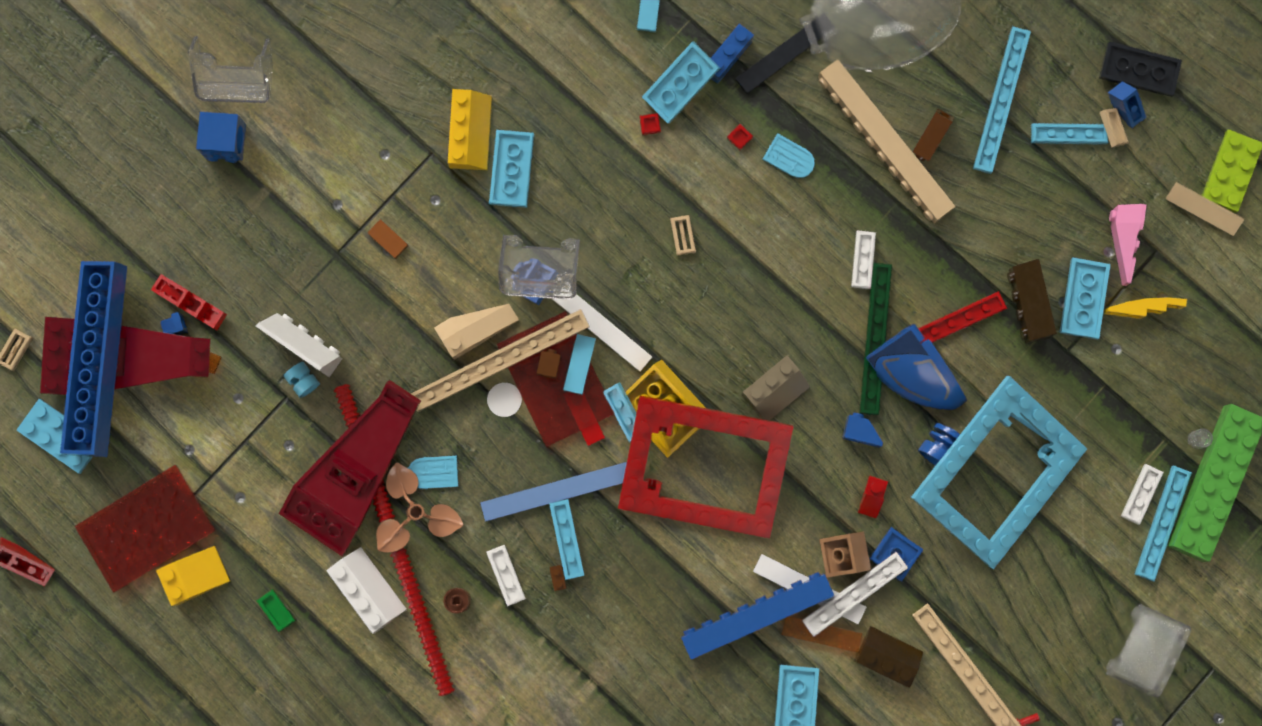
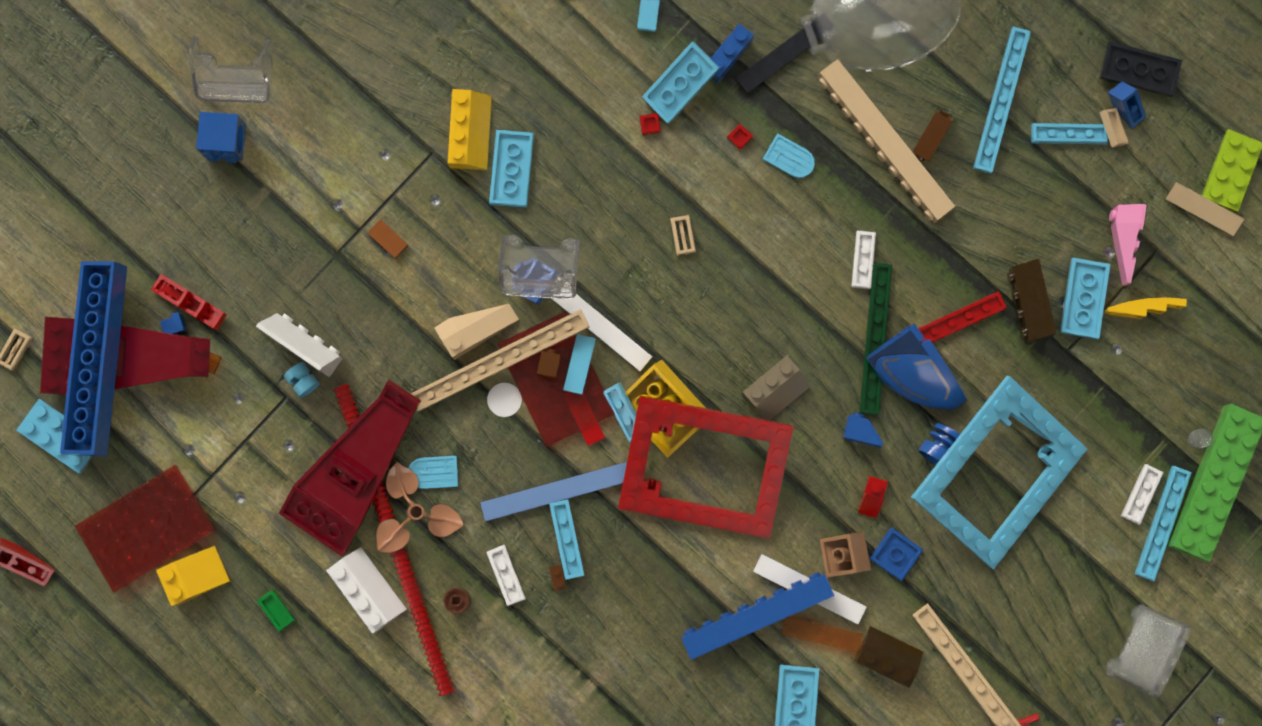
(854, 594): white tile -> none

